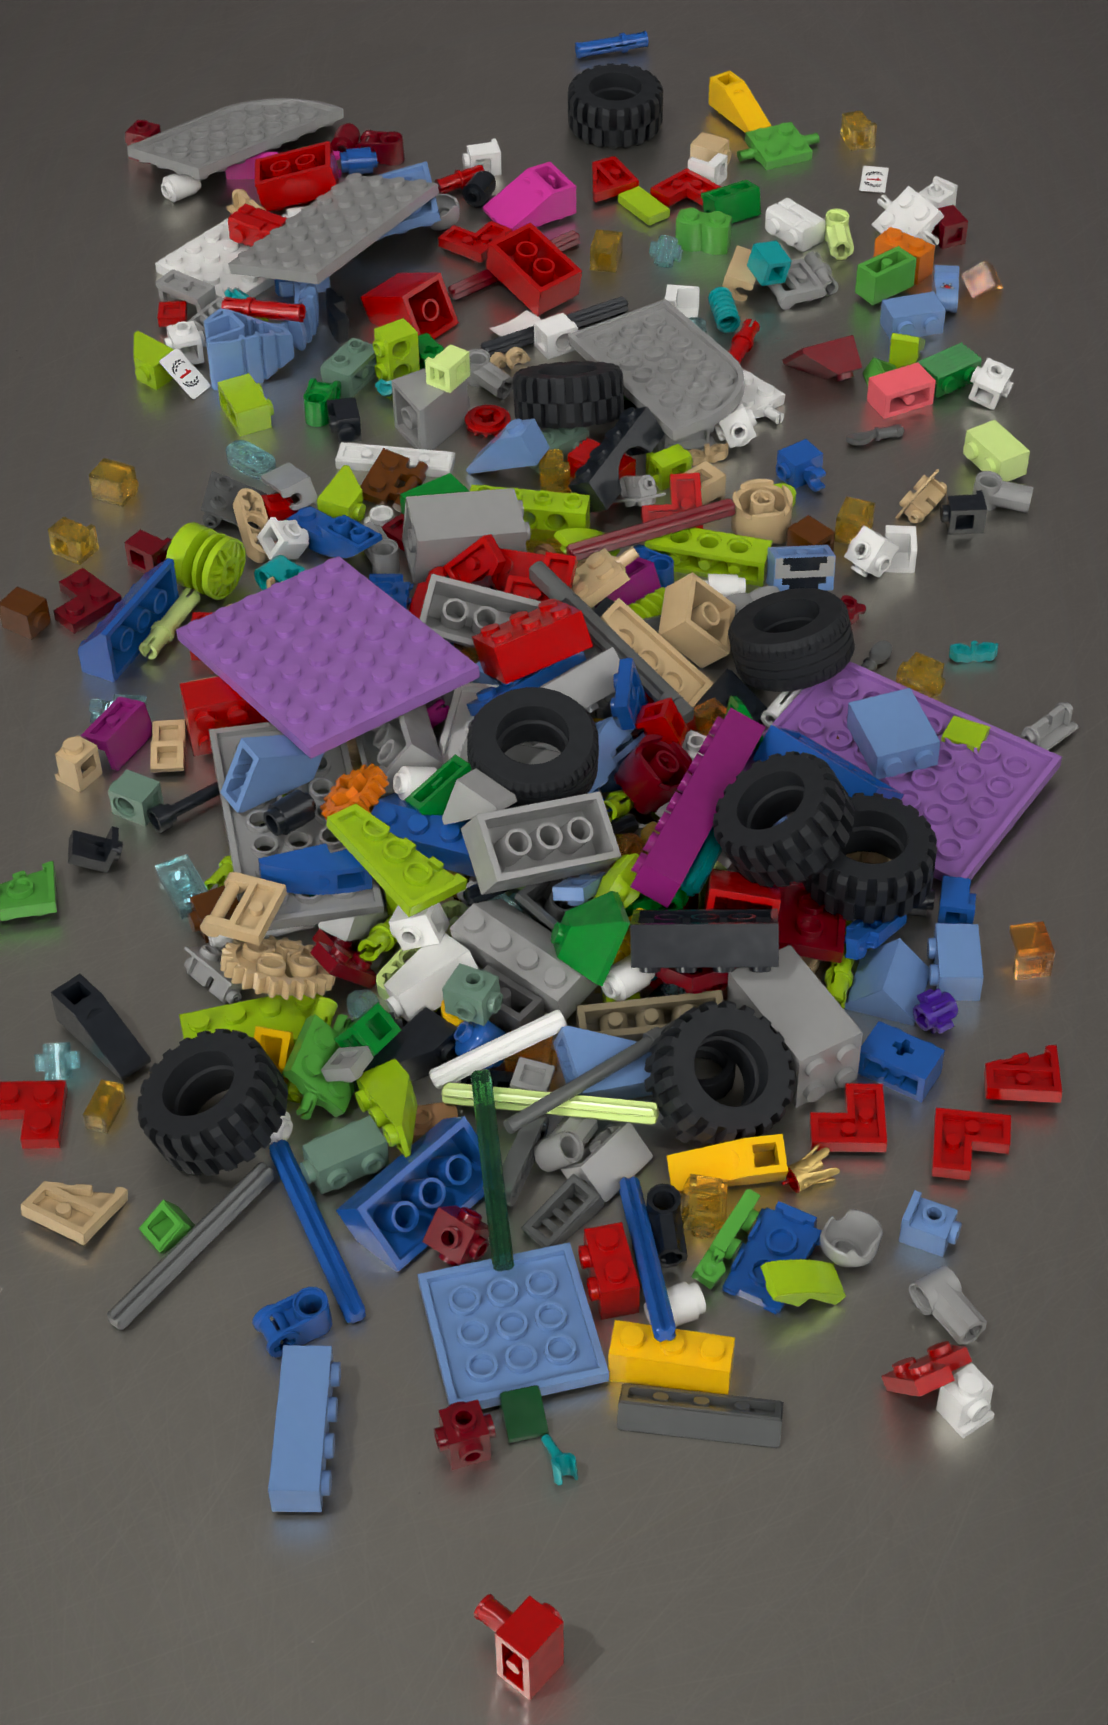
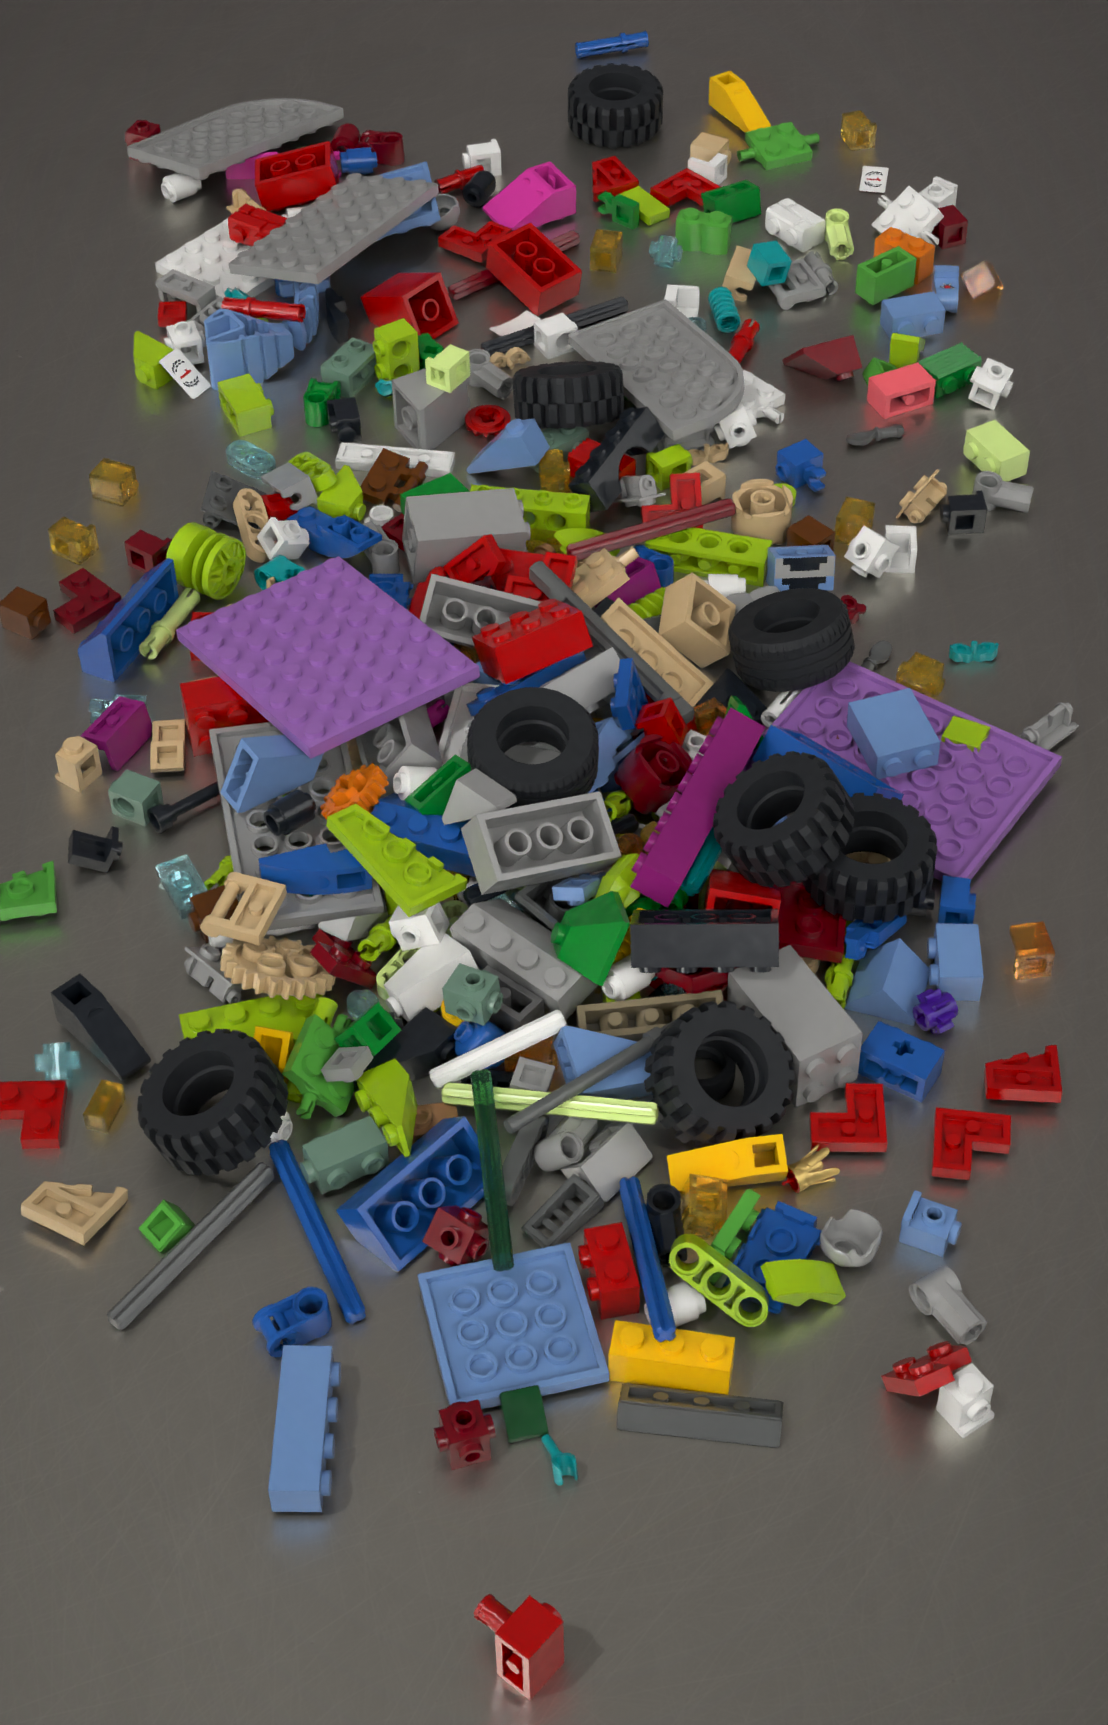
(317, 469): none -> lime beam
(623, 209): none -> green plate
(725, 1298): none -> lime beam

